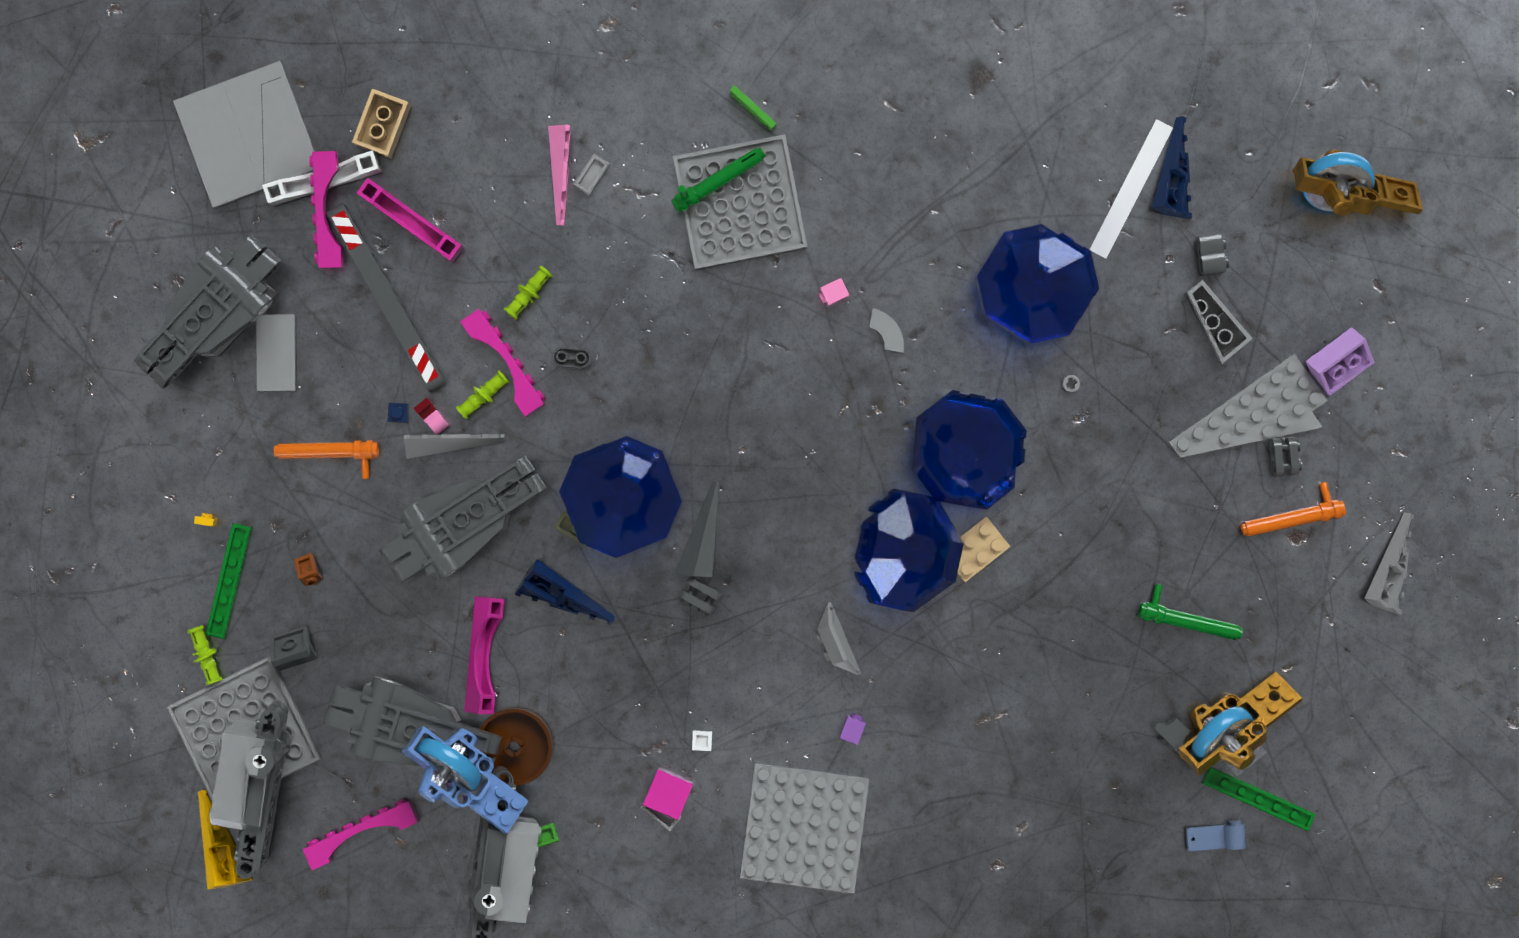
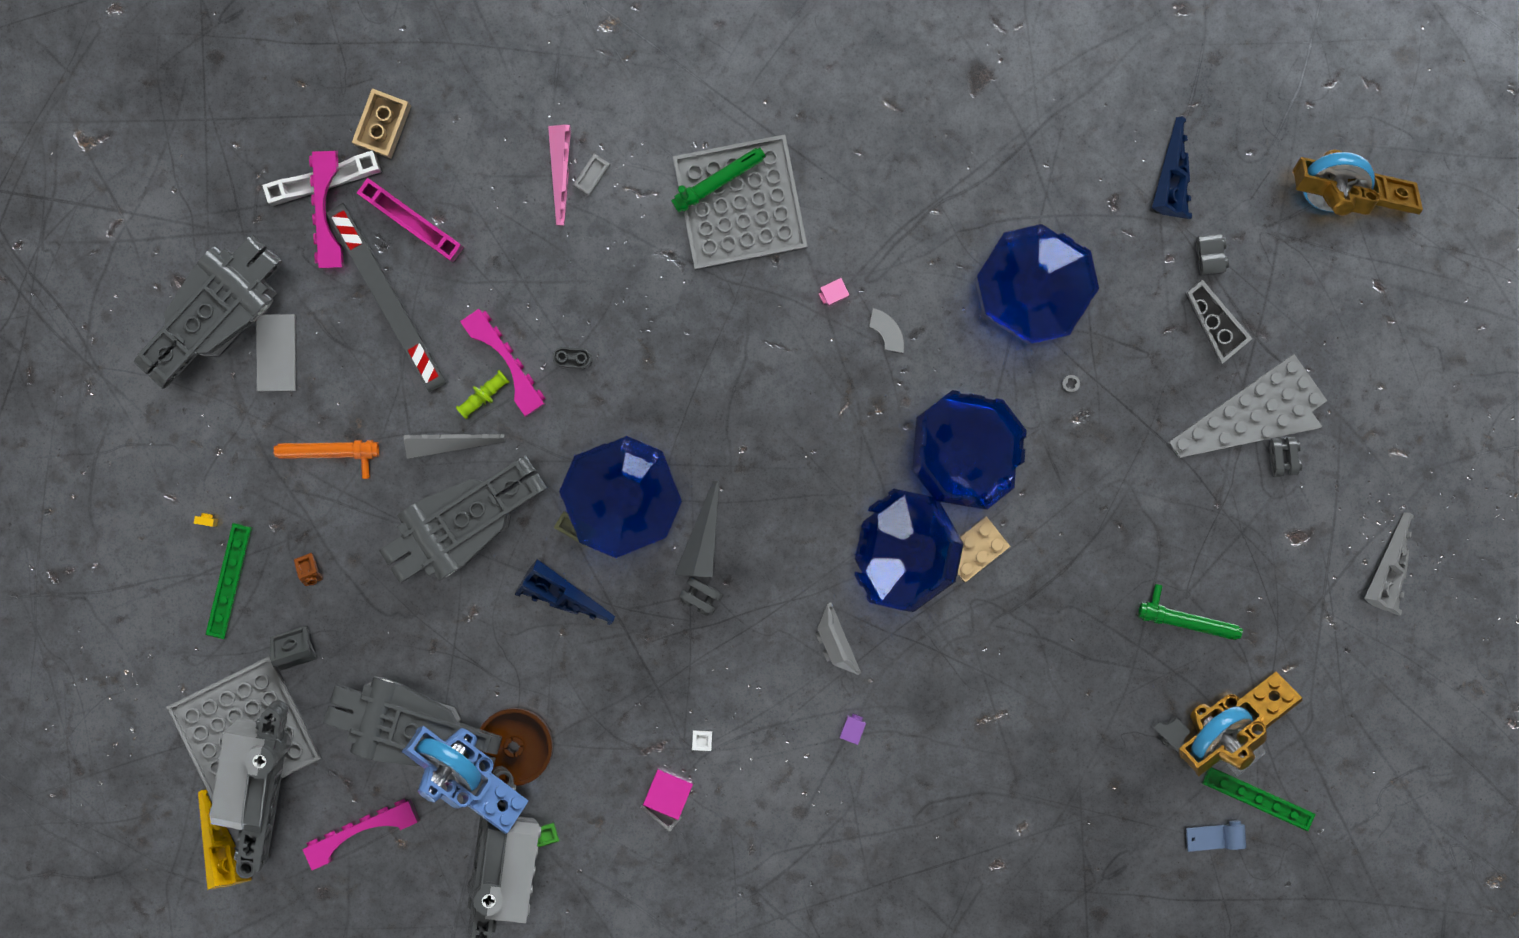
(204, 654): lime piece -> none
(246, 133): light grey tile -> none
(398, 412): dark blue plate -> none
(431, 416): leg -> none
(479, 689): dark pink arch -> none
(527, 292): lime piece -> none
(752, 108): bright green tile -> none
(804, 828): light grey plate -> none
(1131, 188): white sticker -> none
(1322, 512): orange cylinder -> none
(1340, 361): lavender slope -> none

